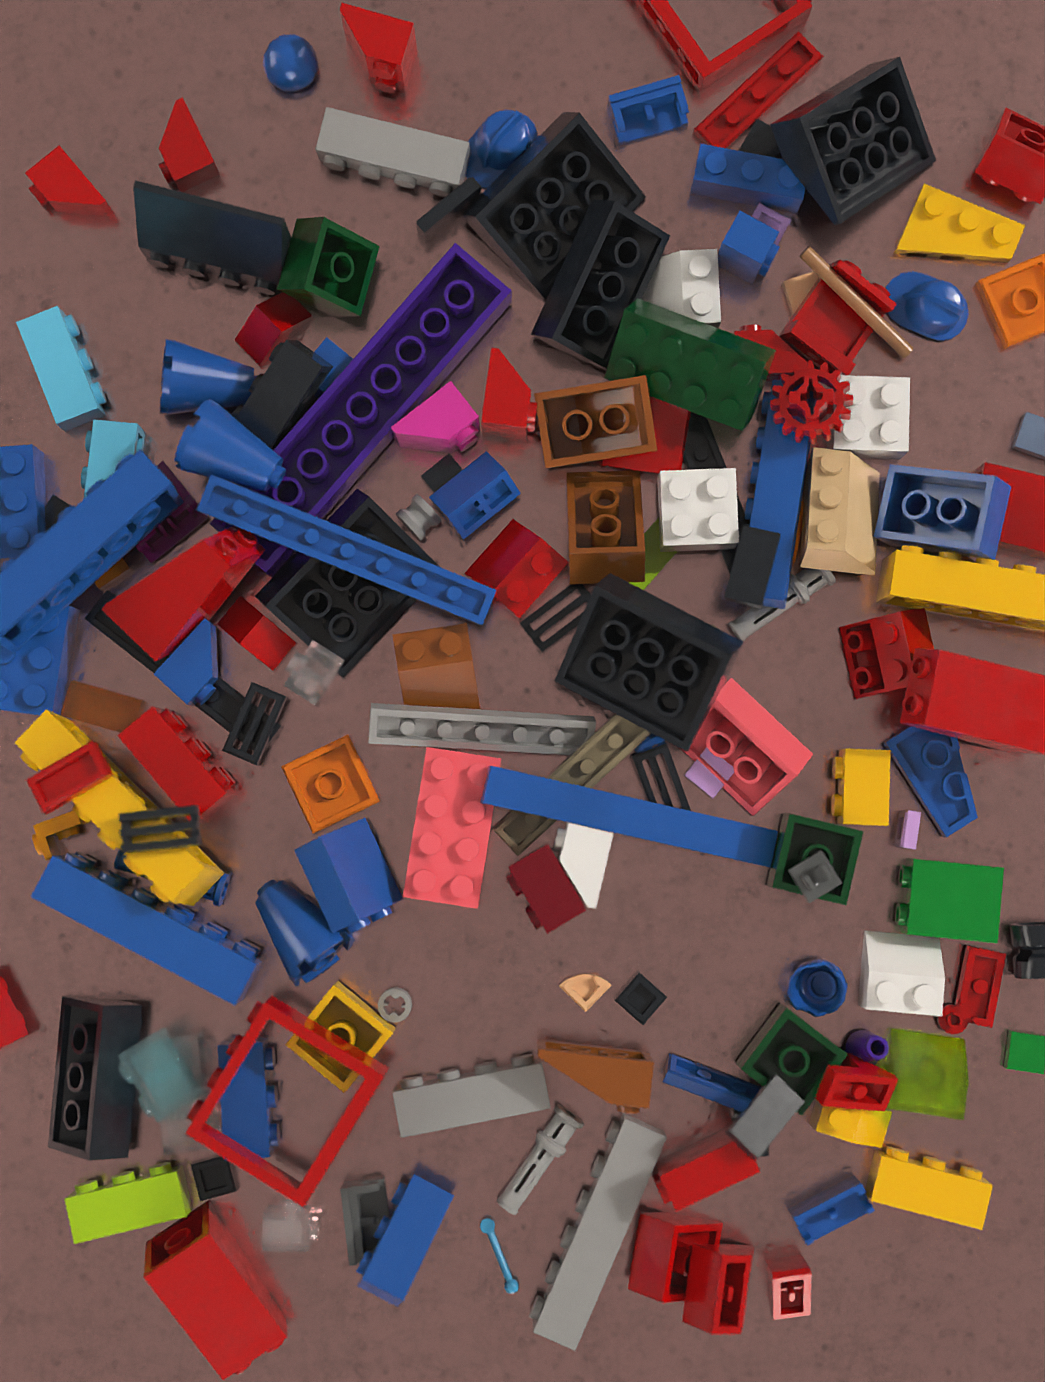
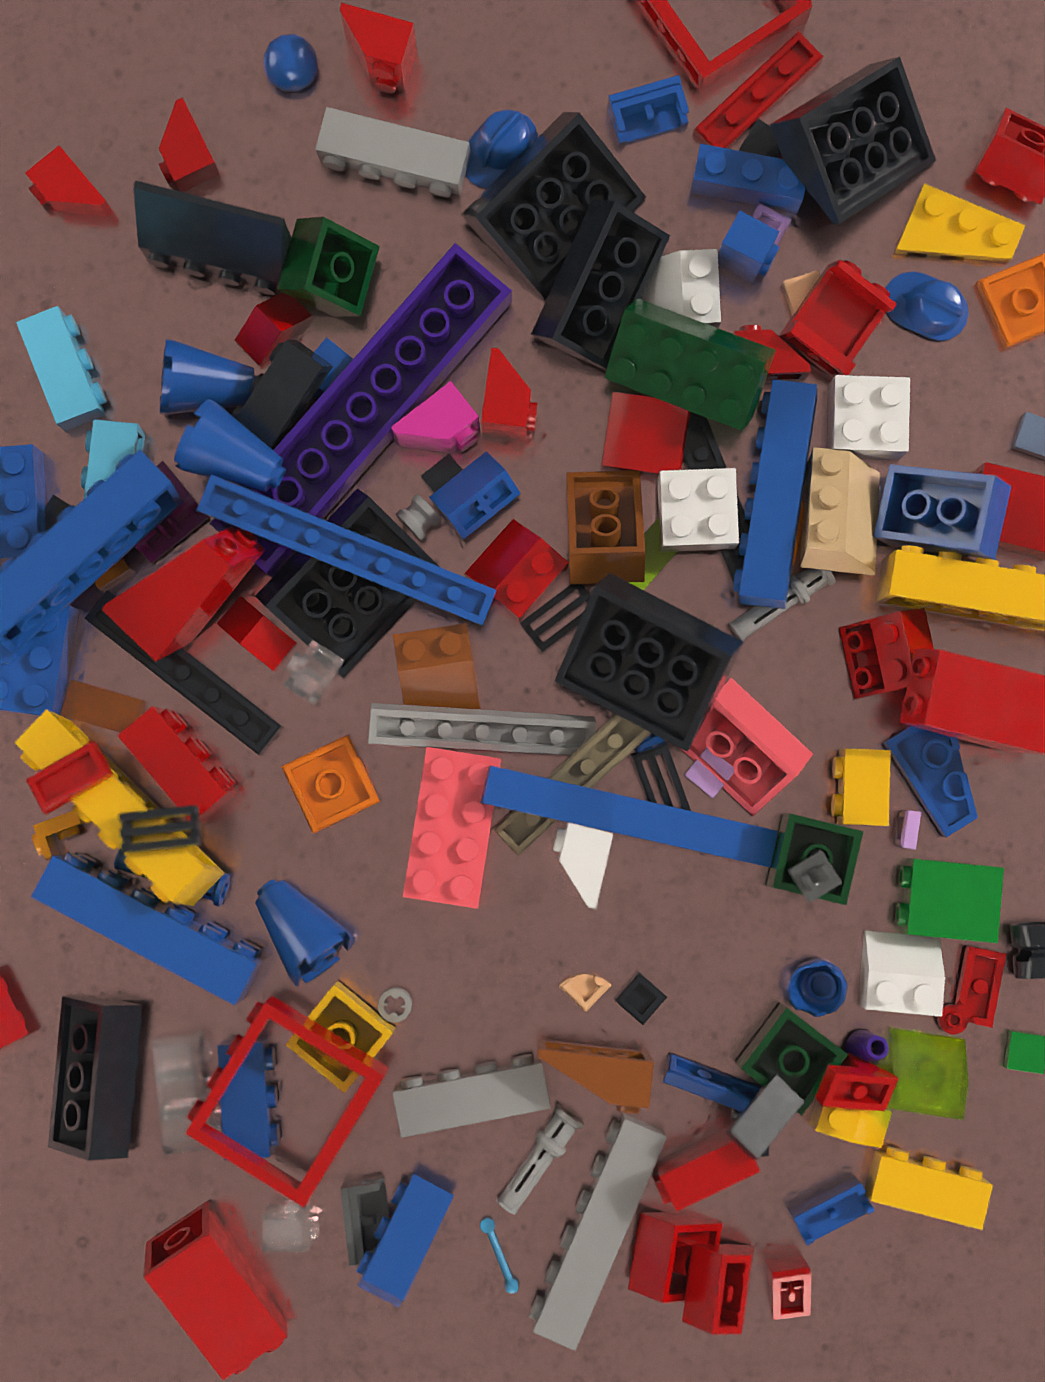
(128, 1202): lime brick -> none
(159, 1075): clear light blue brick -> none
(193, 666): blue slope -> none
(214, 1177): black tile -> none
(267, 731): black tile -> none
(349, 876): blue brick -> none
(448, 209): black tile -> none
(545, 888): dark red brick -> none
(595, 422): dark orange slope -> none
(752, 566): black tile -> none
(828, 401): red gear -> none
(856, 302): medium nougat bar -> none

